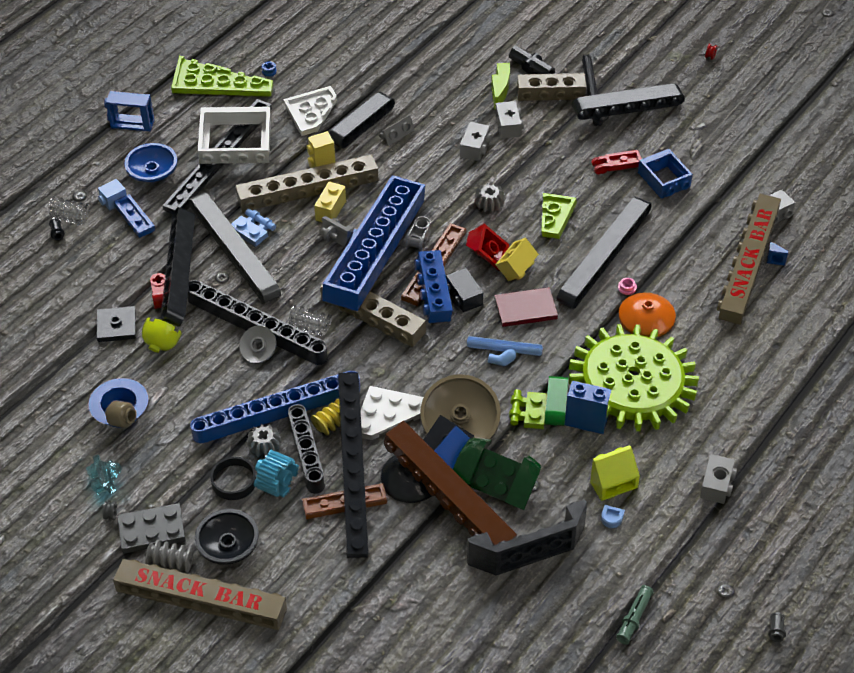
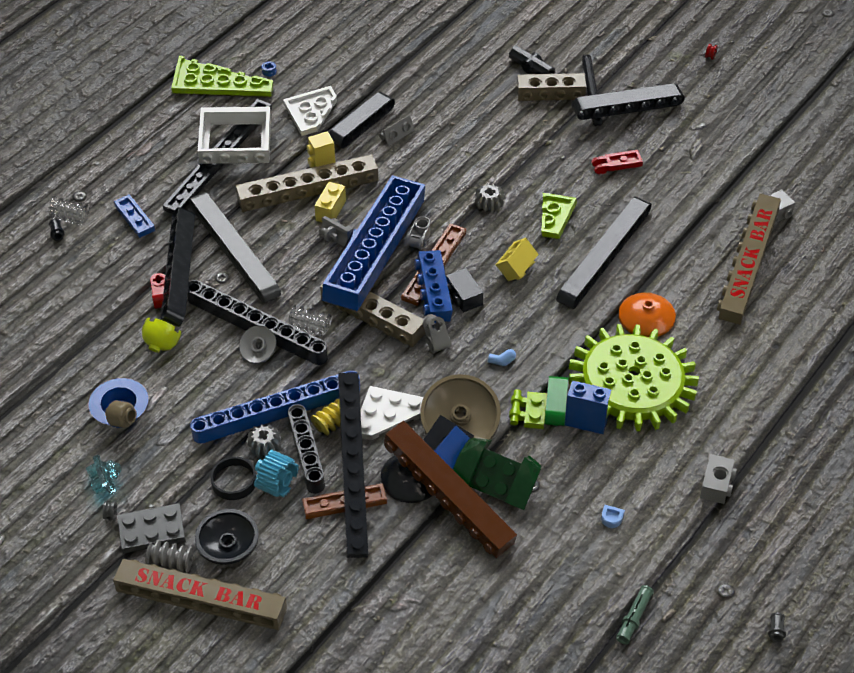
(110, 192): light blue brick -> none
(116, 324): plate -> none
(125, 121): blue window -> none
(151, 162): blue dish -> none
(251, 232): light blue plate -> none
(436, 336): none -> light grey piece
(475, 141): light grey brick -> none
(487, 244): red slope -> none
(500, 82): lime slope -> none
(503, 345): light blue axle -> none
(508, 119): light grey brick -> none
(526, 307): tile -> none
(527, 547): black slope -> none
(614, 473): neon yellow slope -> none
(627, 286): bright pink plate -> none
(665, 159): blue window -> none
(776, 254): blue slope -> none

